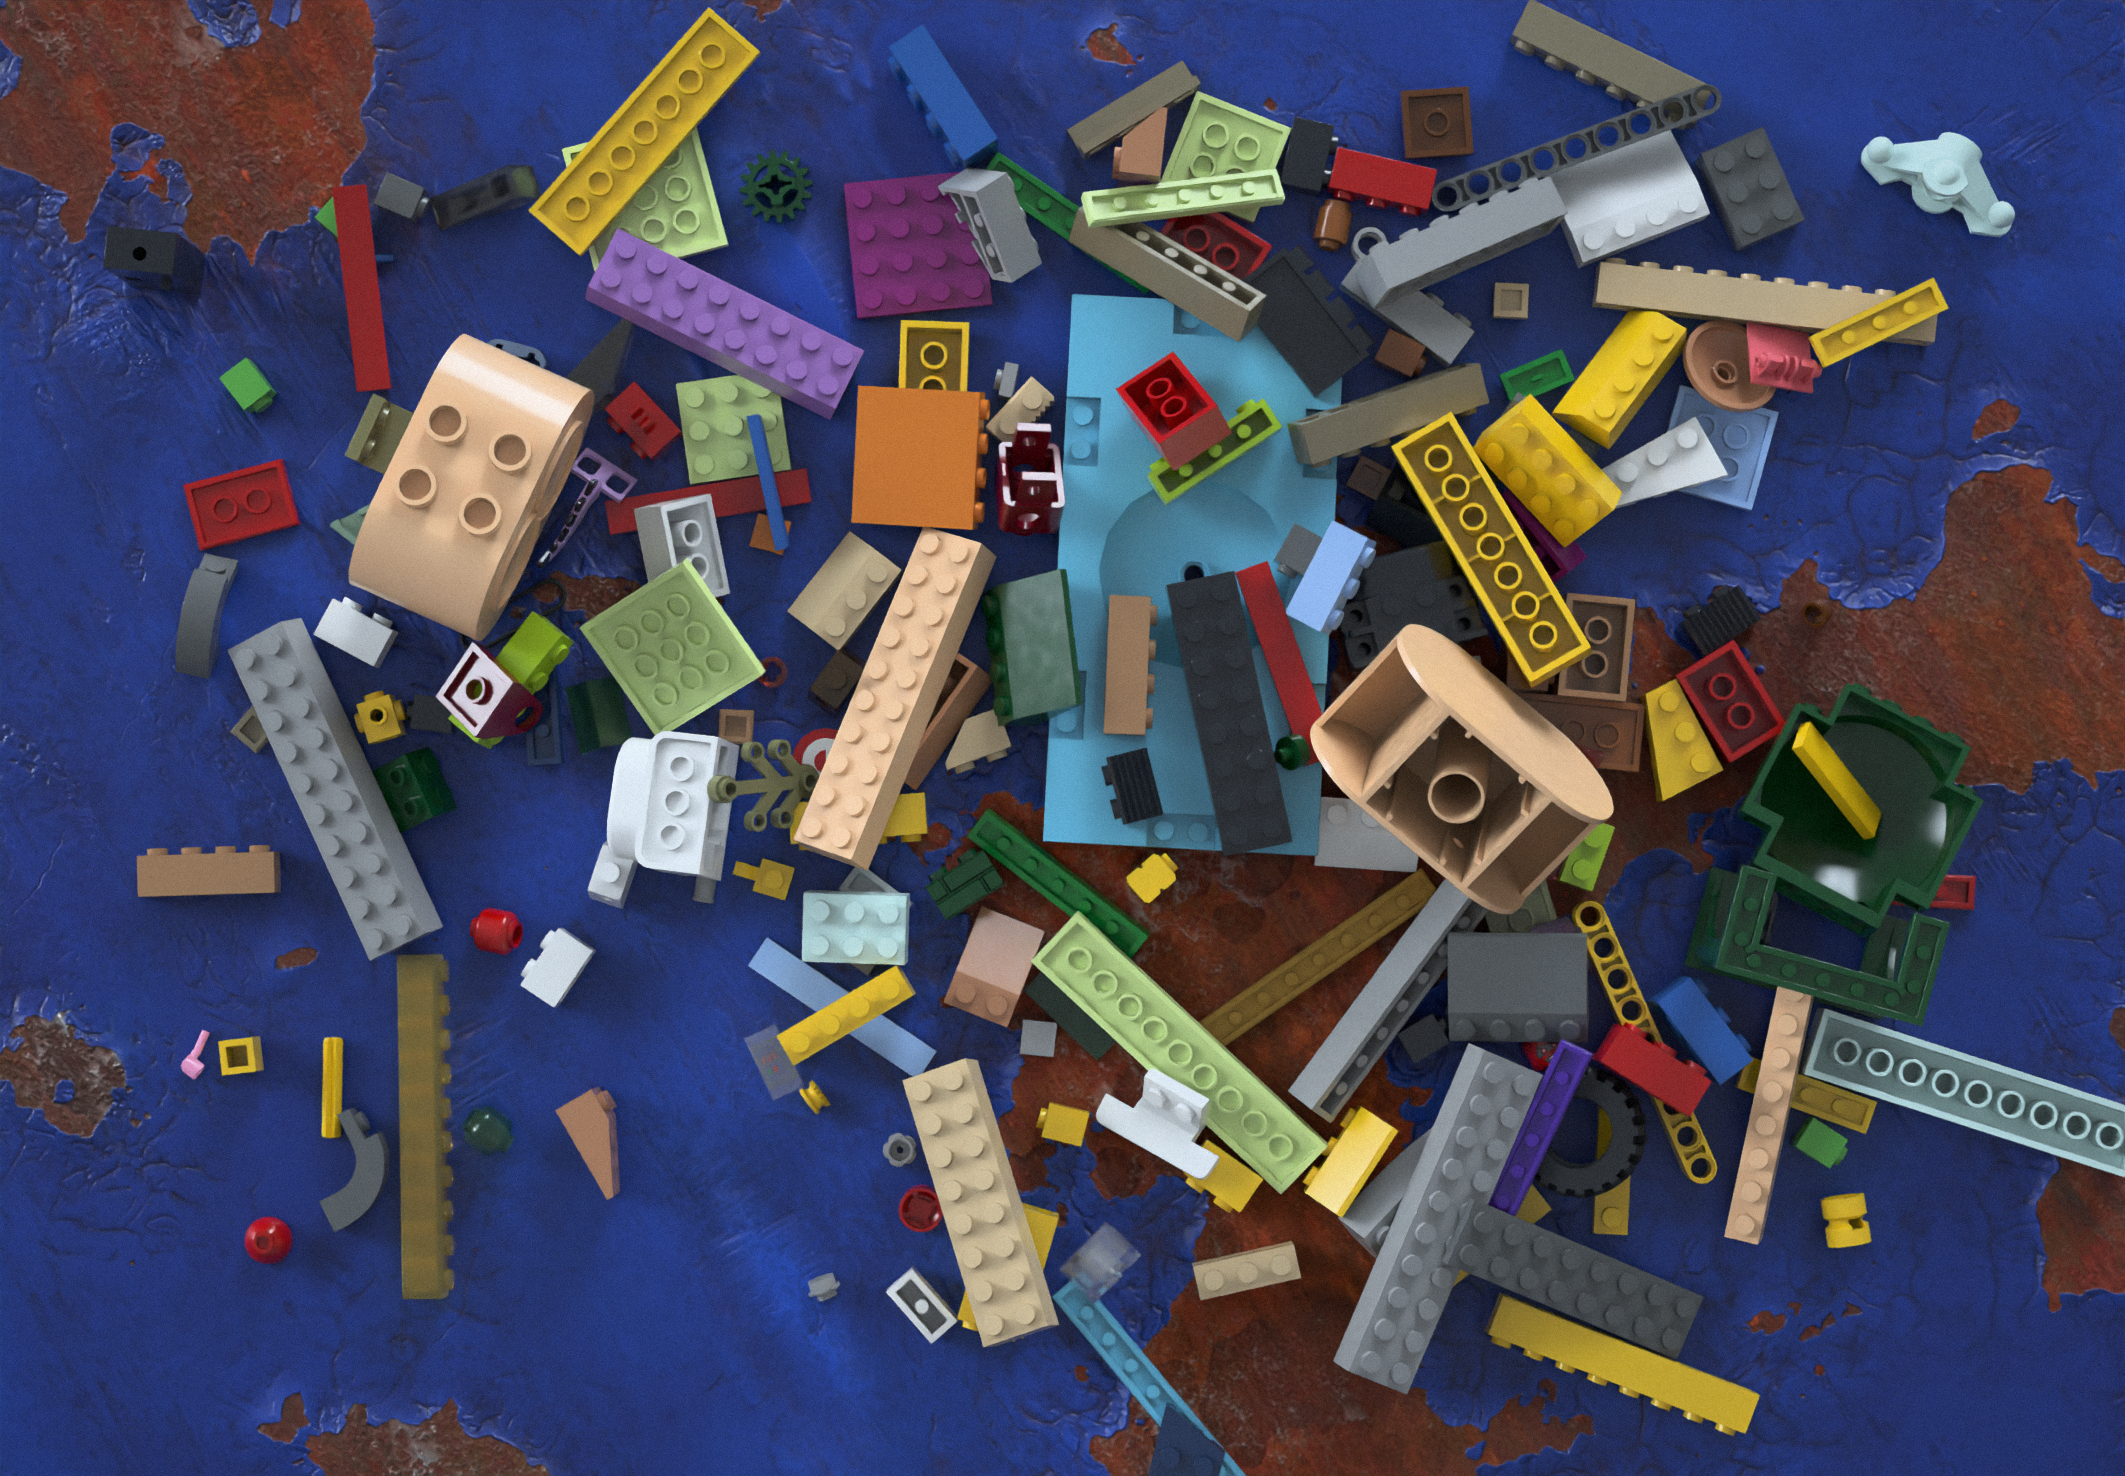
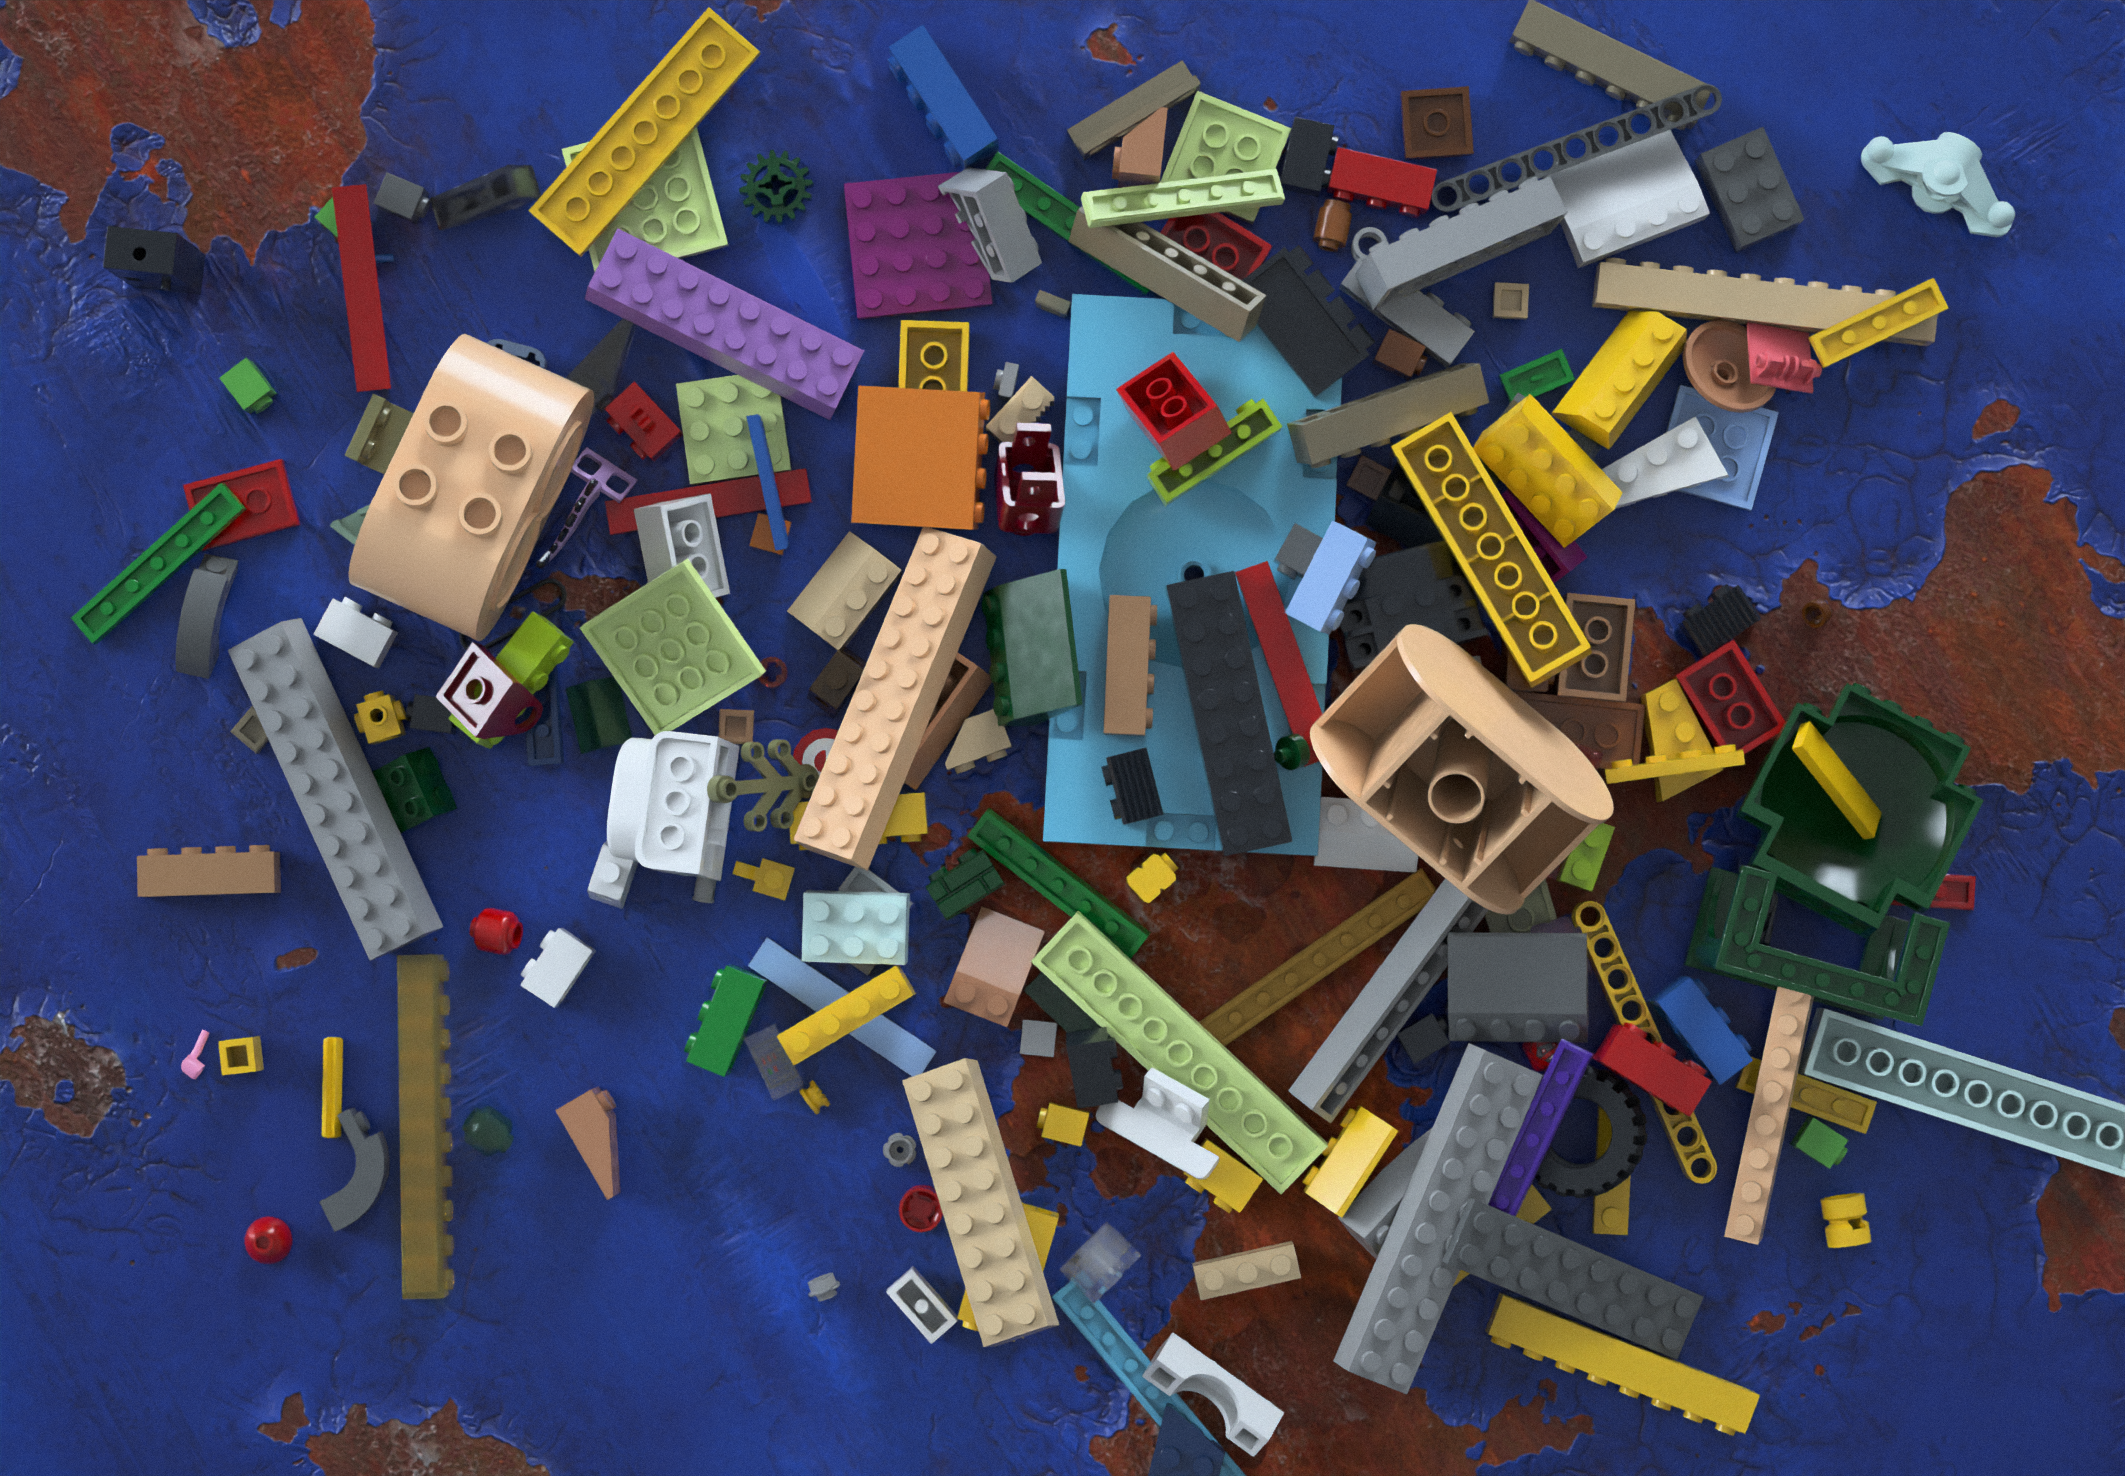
(158, 563): none -> green plate
(725, 1019): none -> green brick
(1052, 304): none -> dark tan tile
(1092, 1067): none -> black brick
(1246, 1414): none -> white arch
(1689, 762): none -> yellow plate

